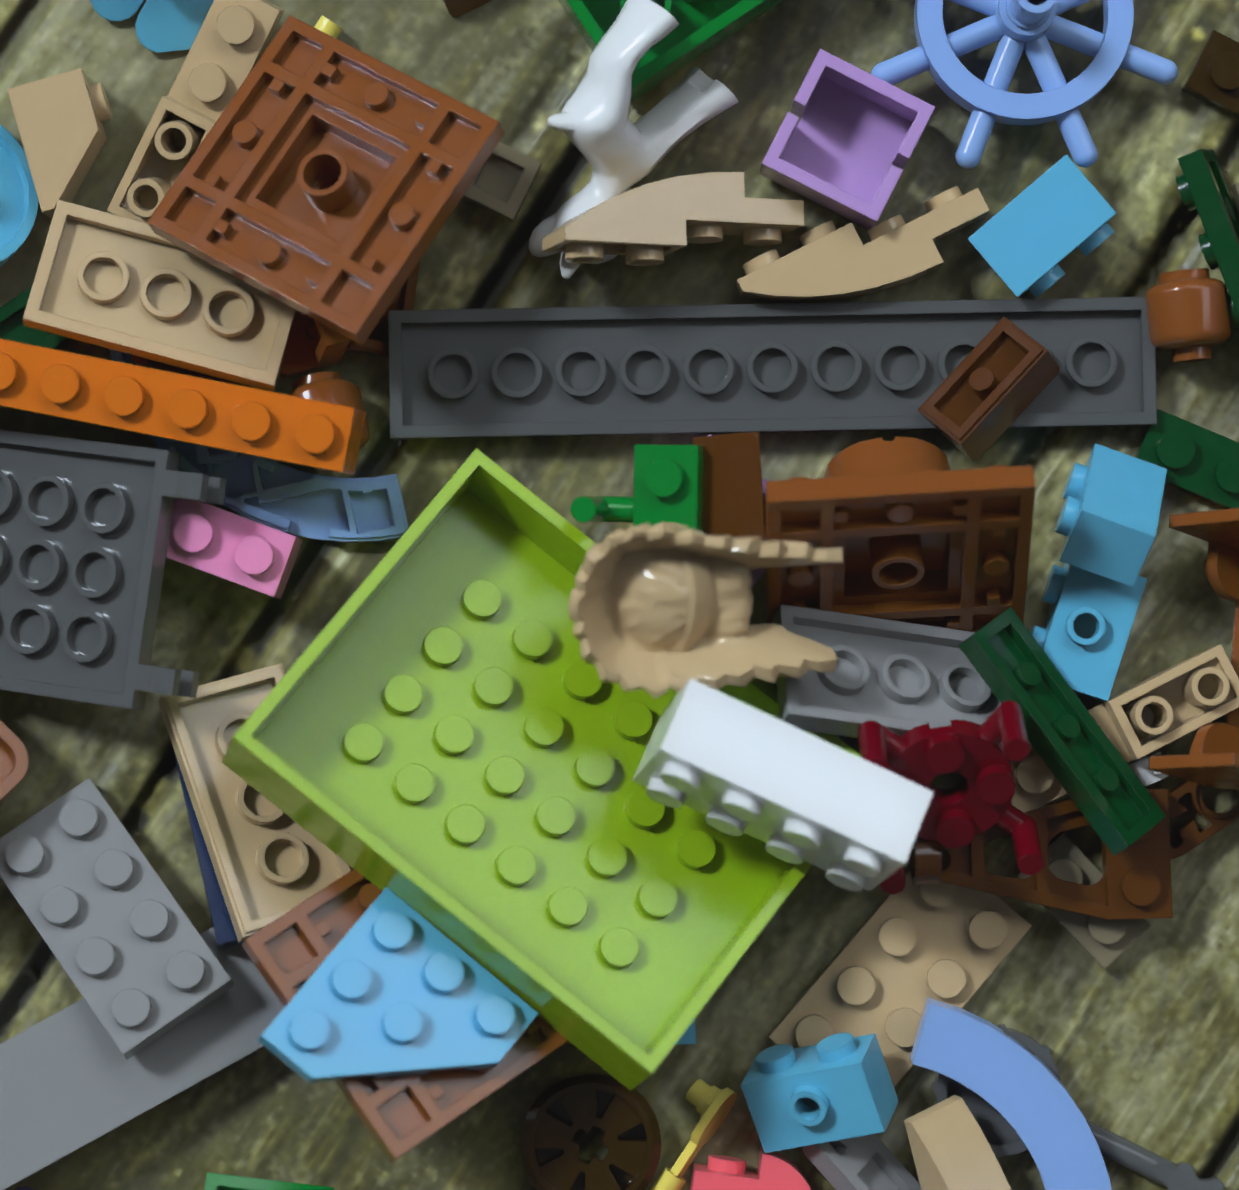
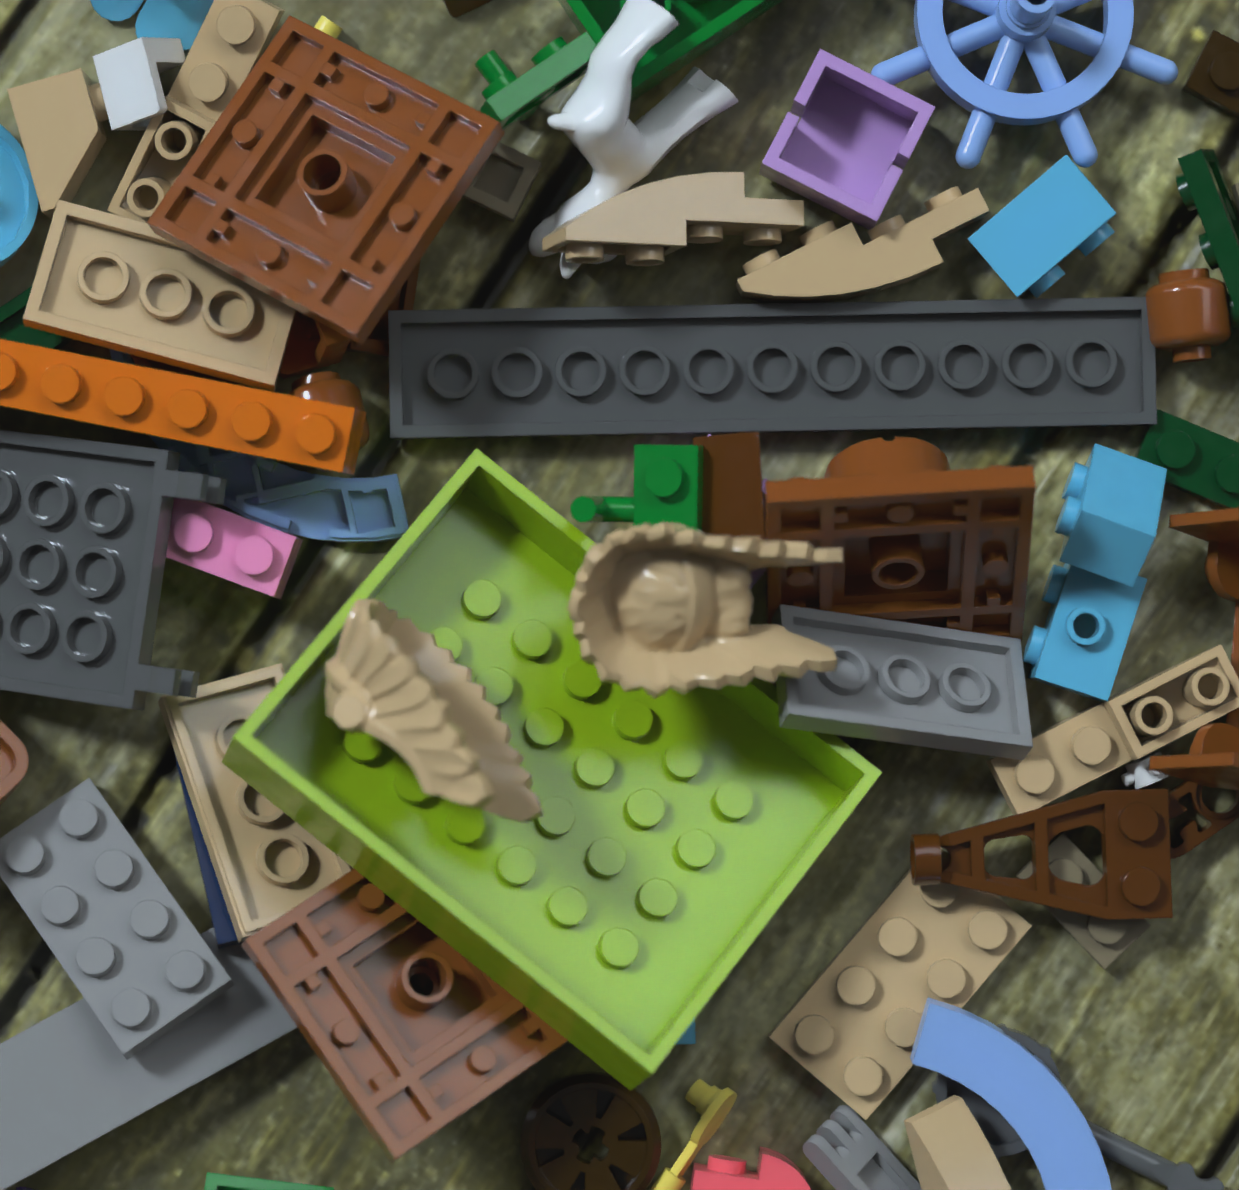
(132, 79): none -> white panel
(396, 1005): medium azure plate -> none
(429, 710): none -> tan piece
(518, 98): none -> green plate
(782, 787): white brick -> none
(819, 1092): medium azure brick -> none
(984, 796): dark red plate -> none
(990, 389): reddish brown slope -> none
(1063, 731): dark green plate -> none

